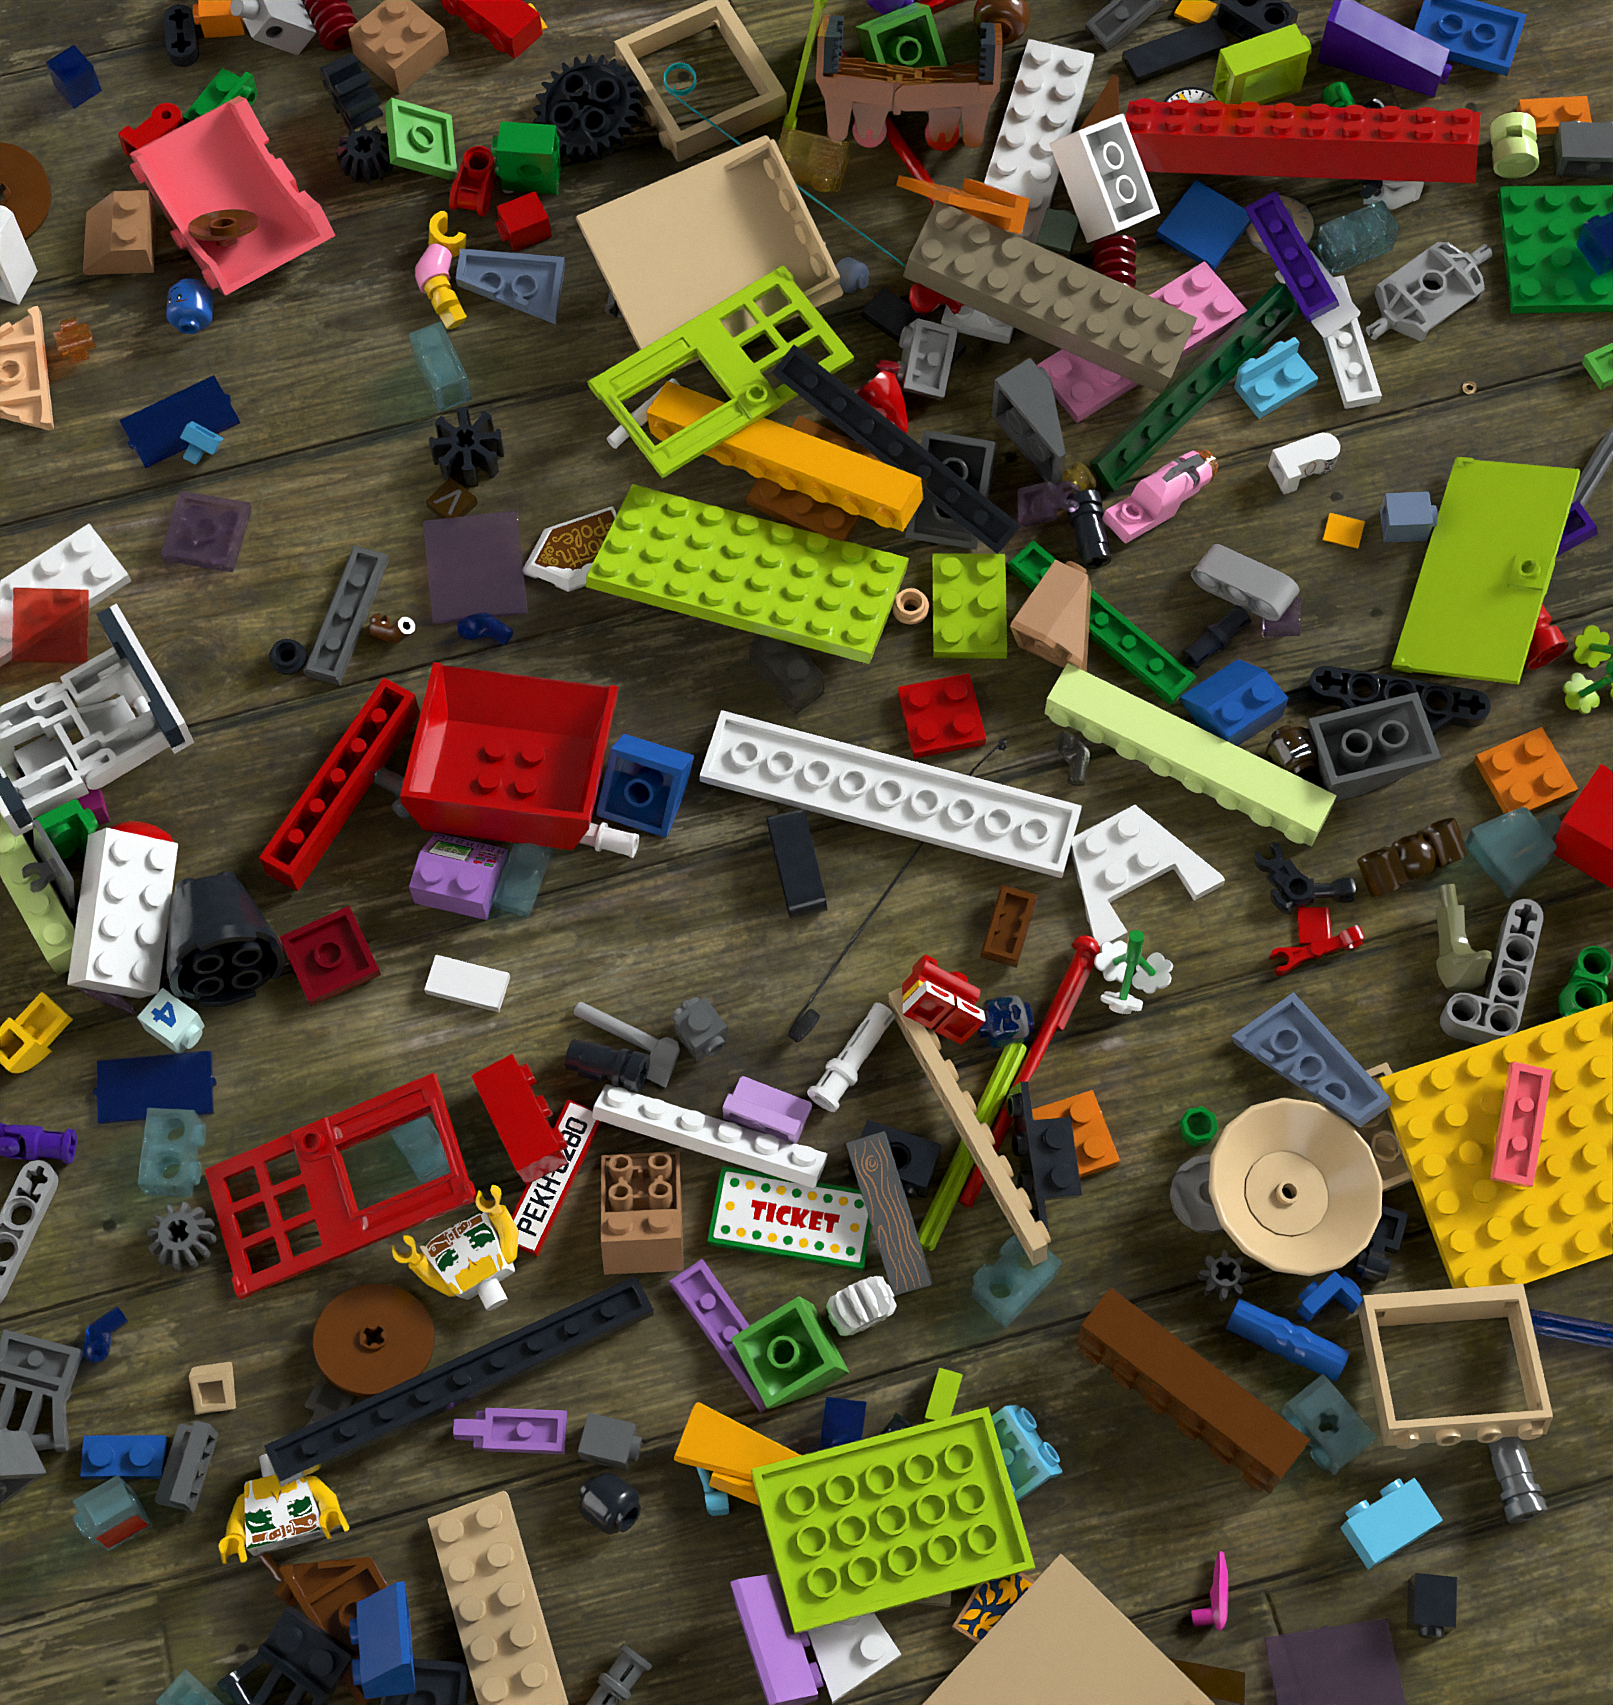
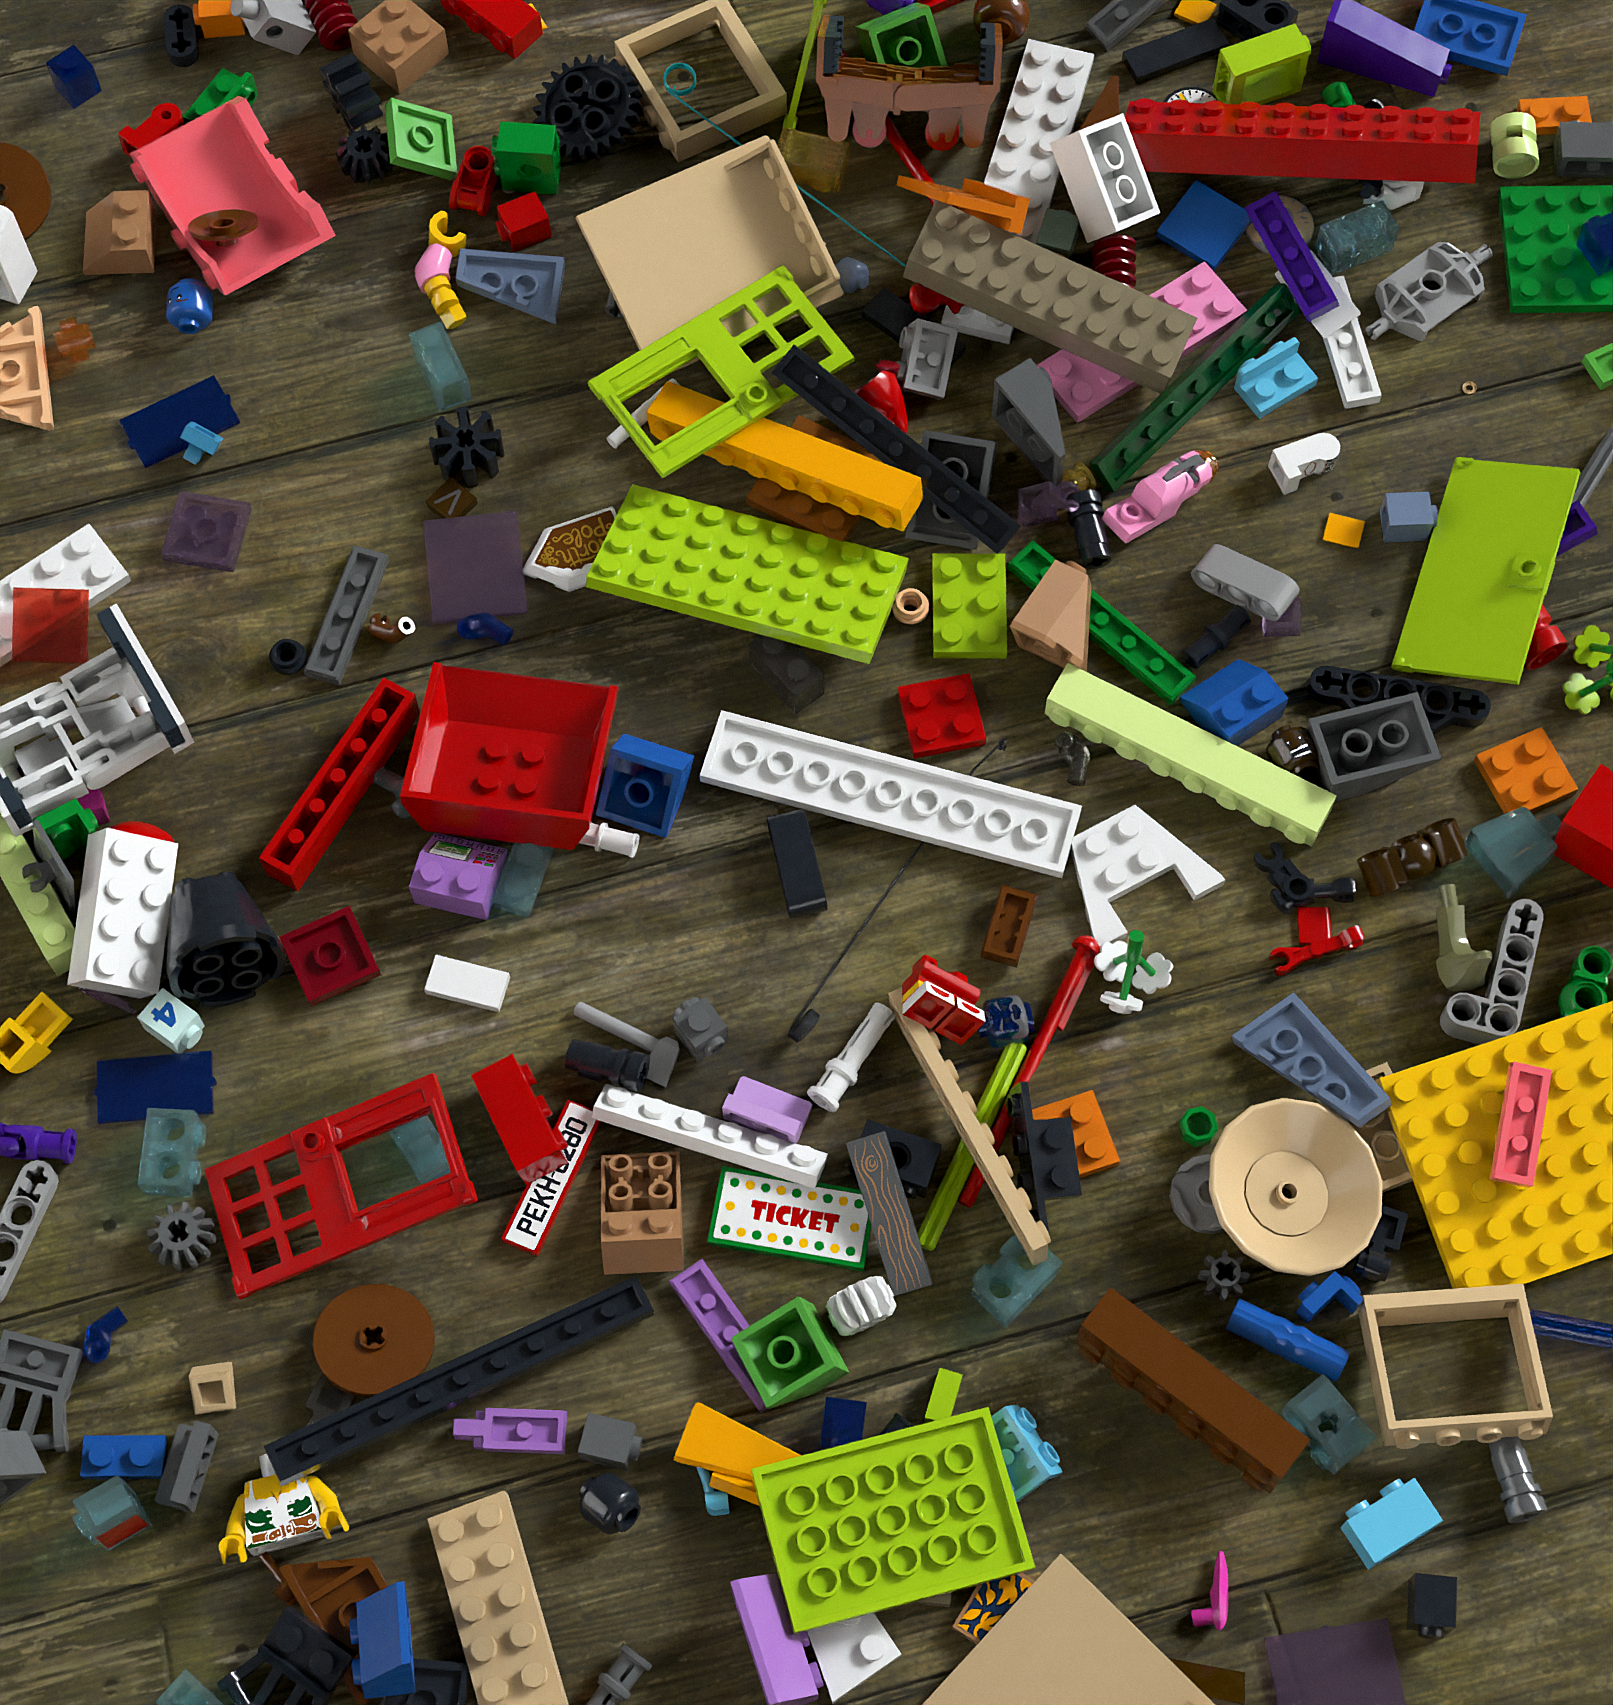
(469, 1255): torso -> none

